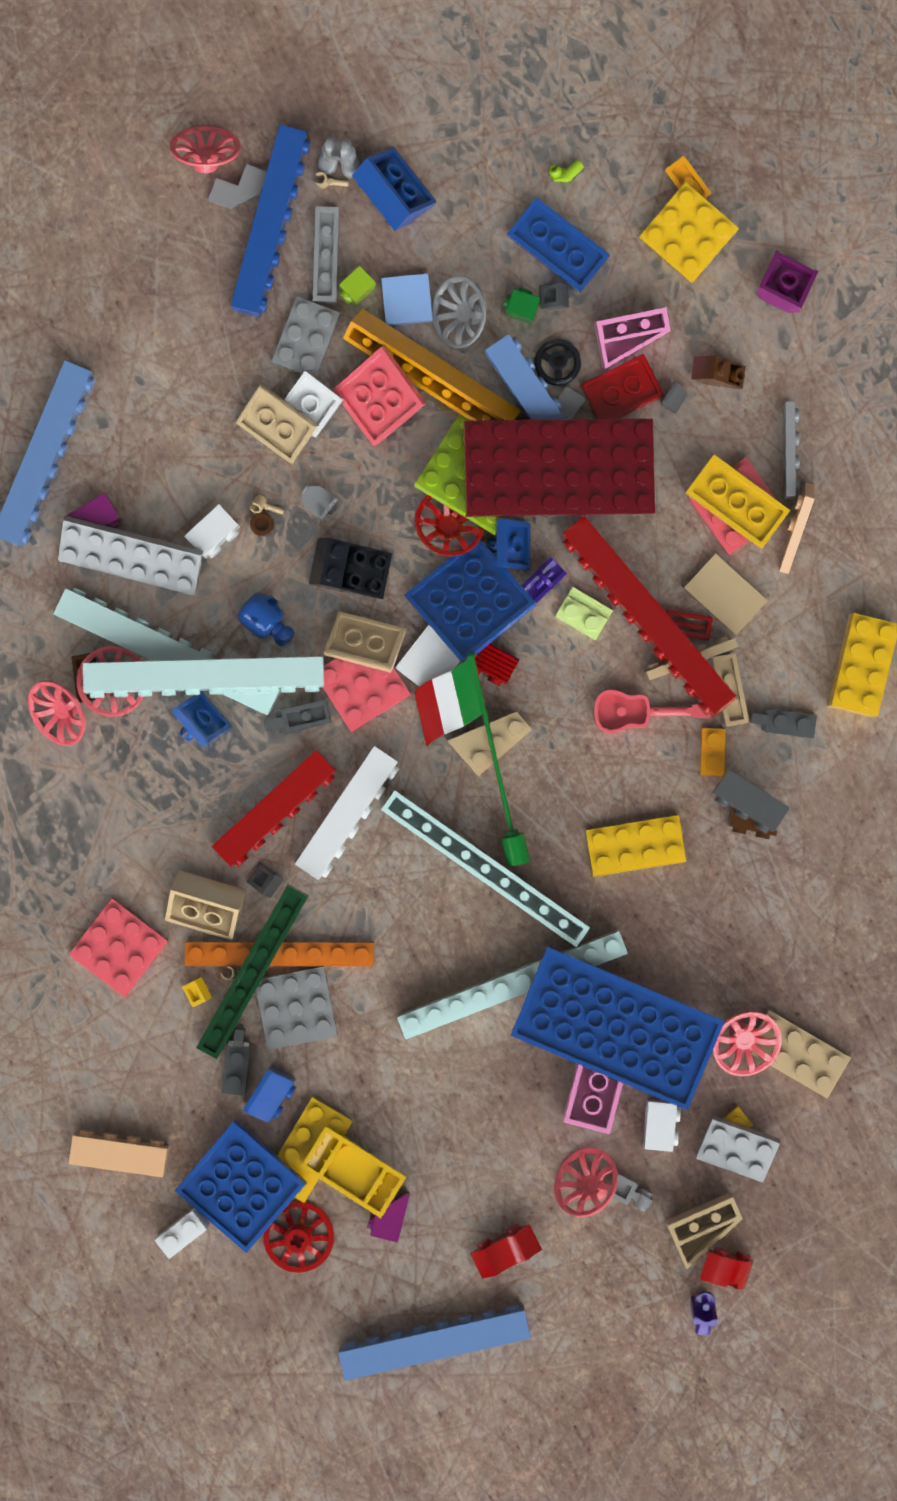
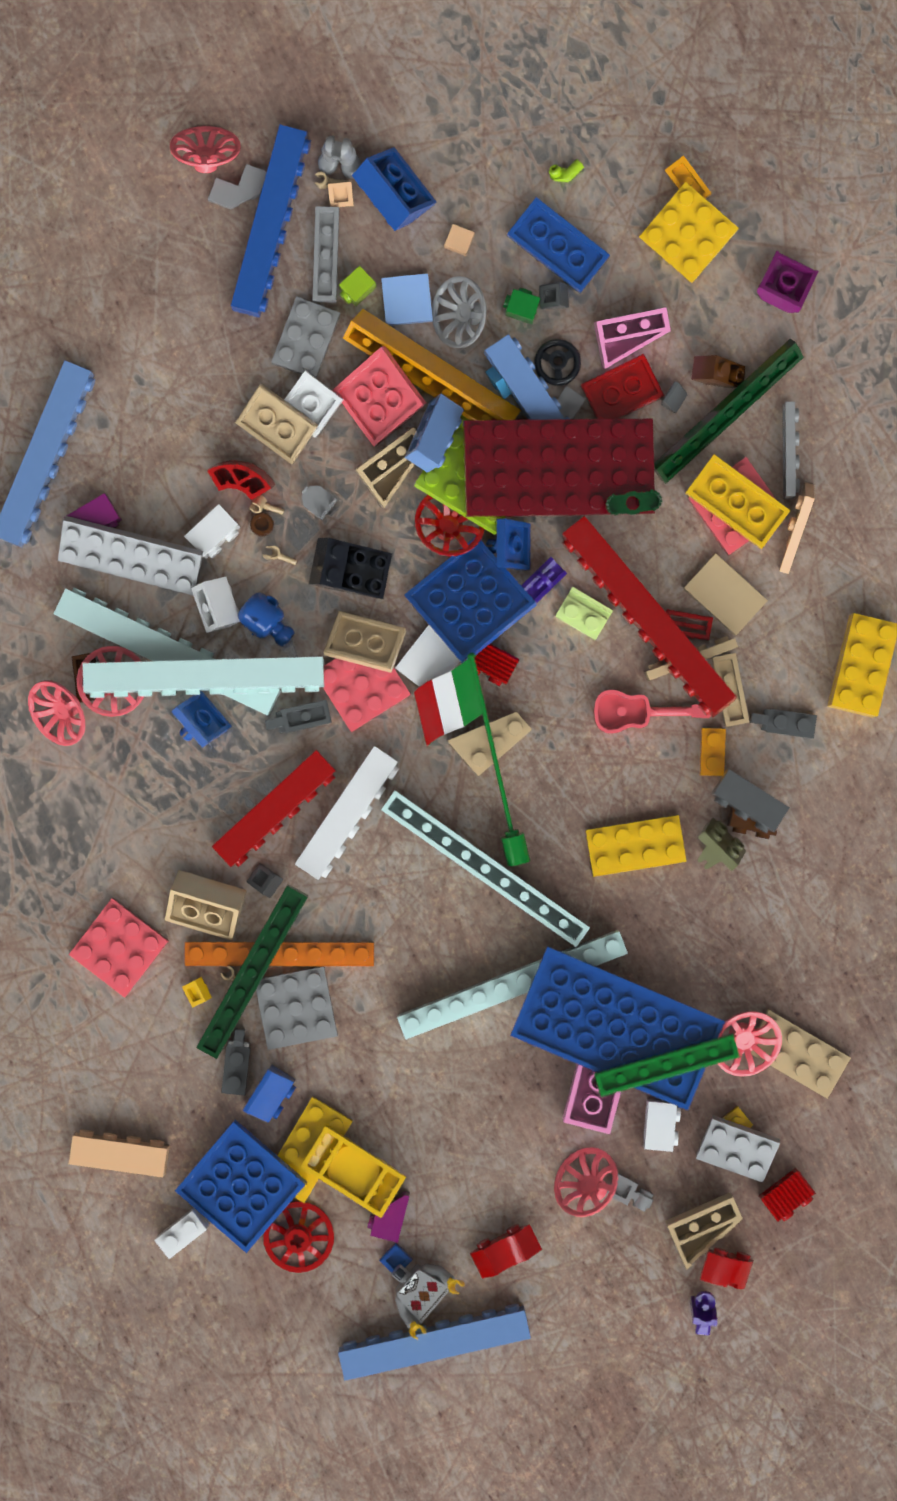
(216, 604): none -> white brick
(241, 476): none -> red brick
(277, 555): none -> tan hand
(340, 194): none -> light nougat tile
(387, 468): none -> tan wedge
(395, 1256): none -> blue tile
(421, 1292): none -> light grey torso
(434, 433): none -> medium blue brick
(459, 240): none -> light nougat tile
(498, 382): none -> dark azure tile
(647, 501): none -> dark green piece
(666, 1065): none -> green tile
(720, 846): none -> olive plate
(728, 411): none -> dark green plate
(787, 1195): none -> red brick

